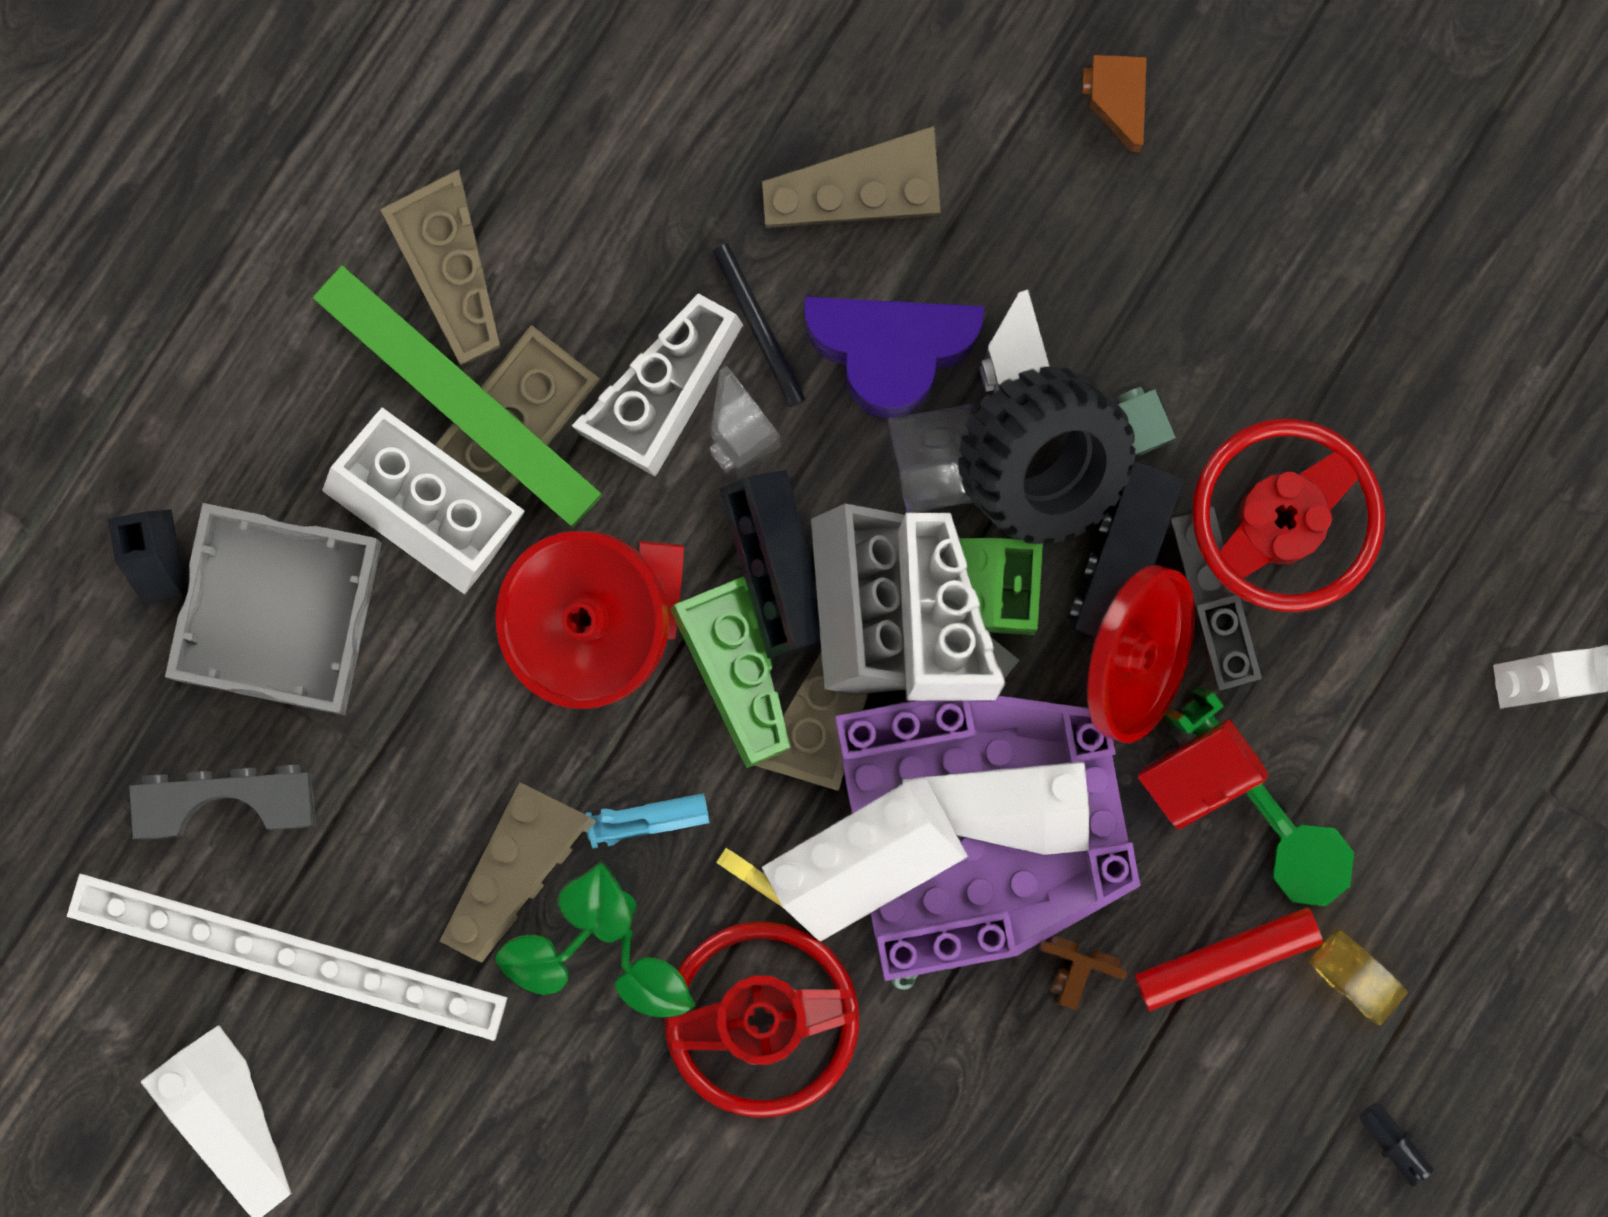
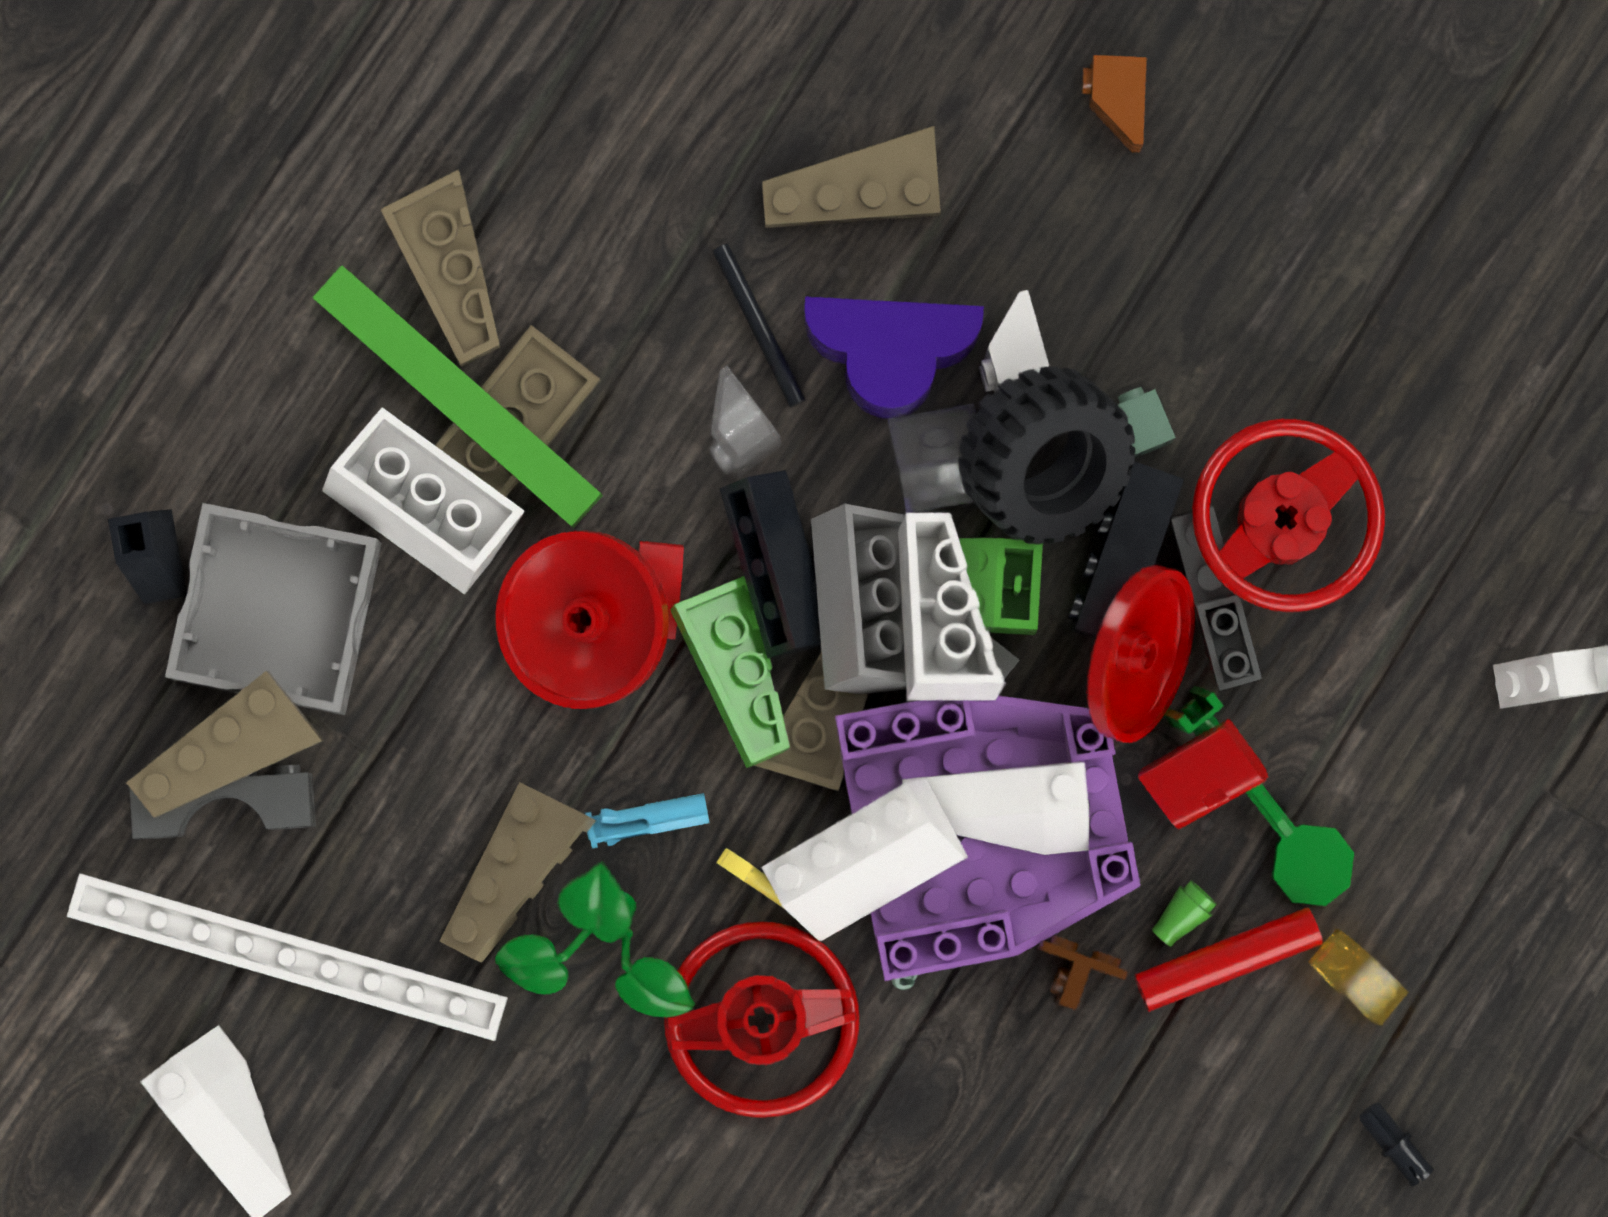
(236, 740): none -> dark tan wing
(662, 387): white wedge -> none
(1184, 912): none -> bright green cone

